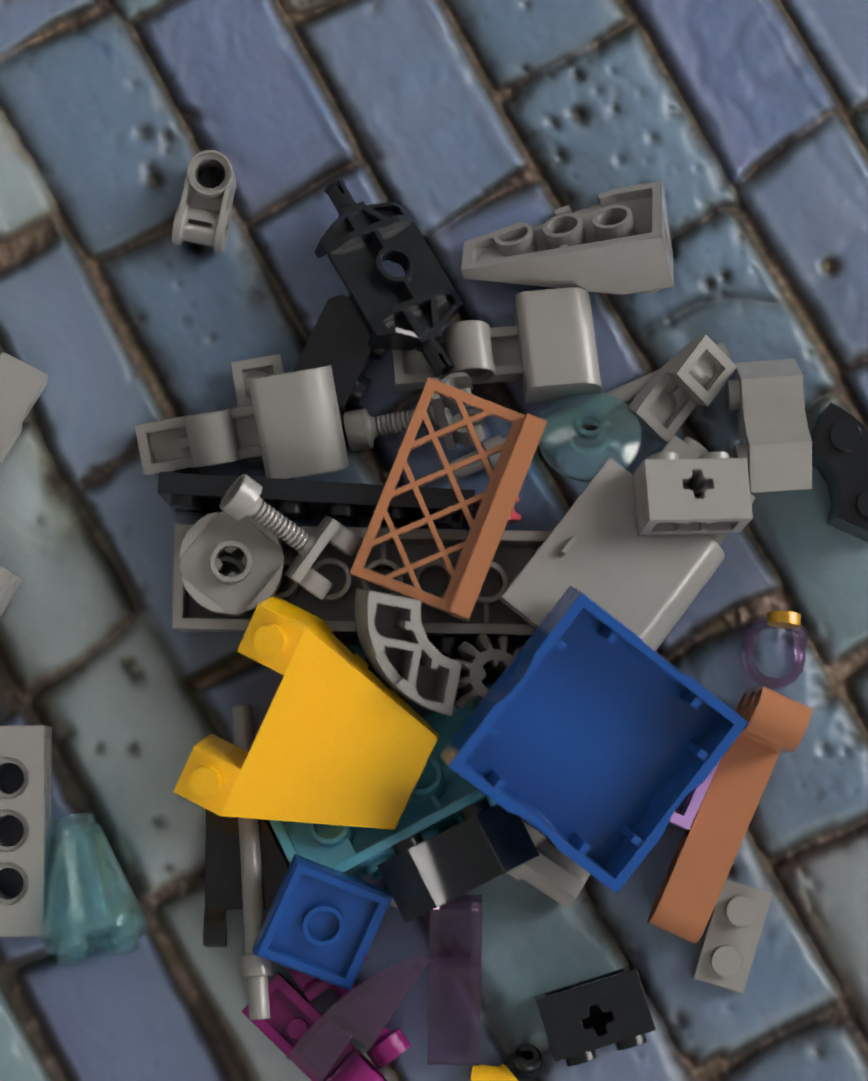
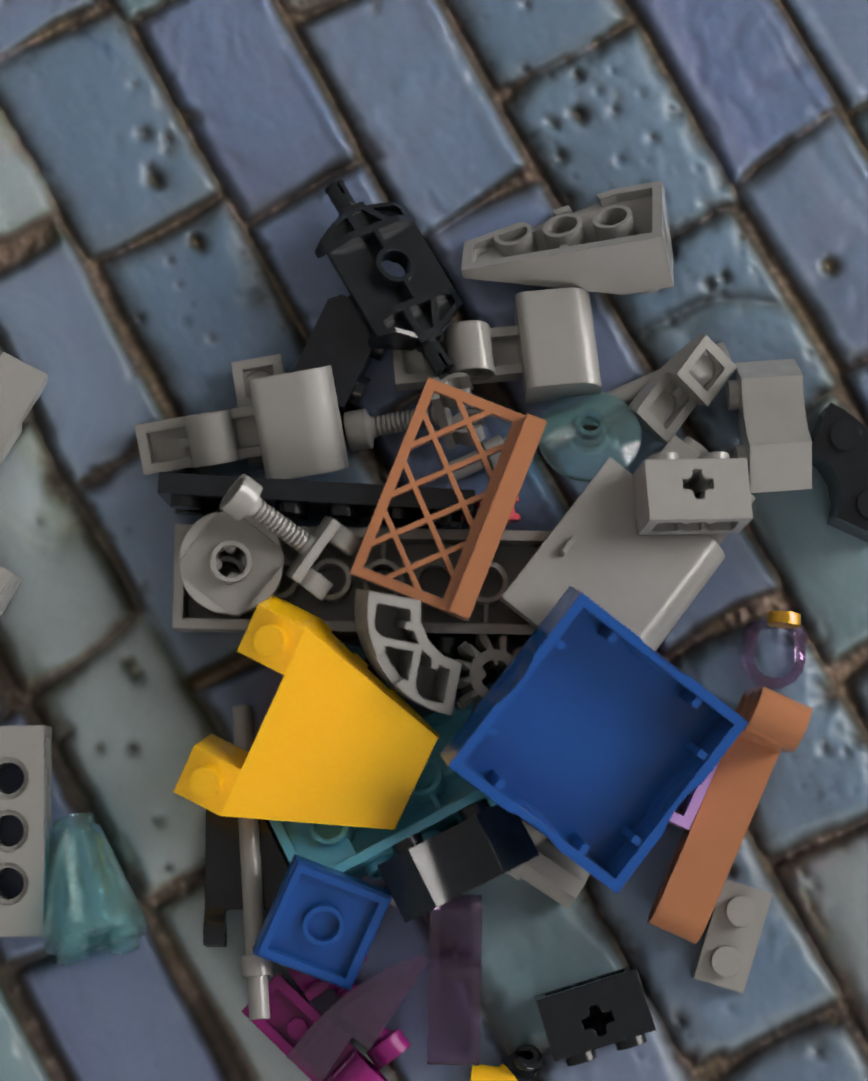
(203, 212): light grey piece -> none

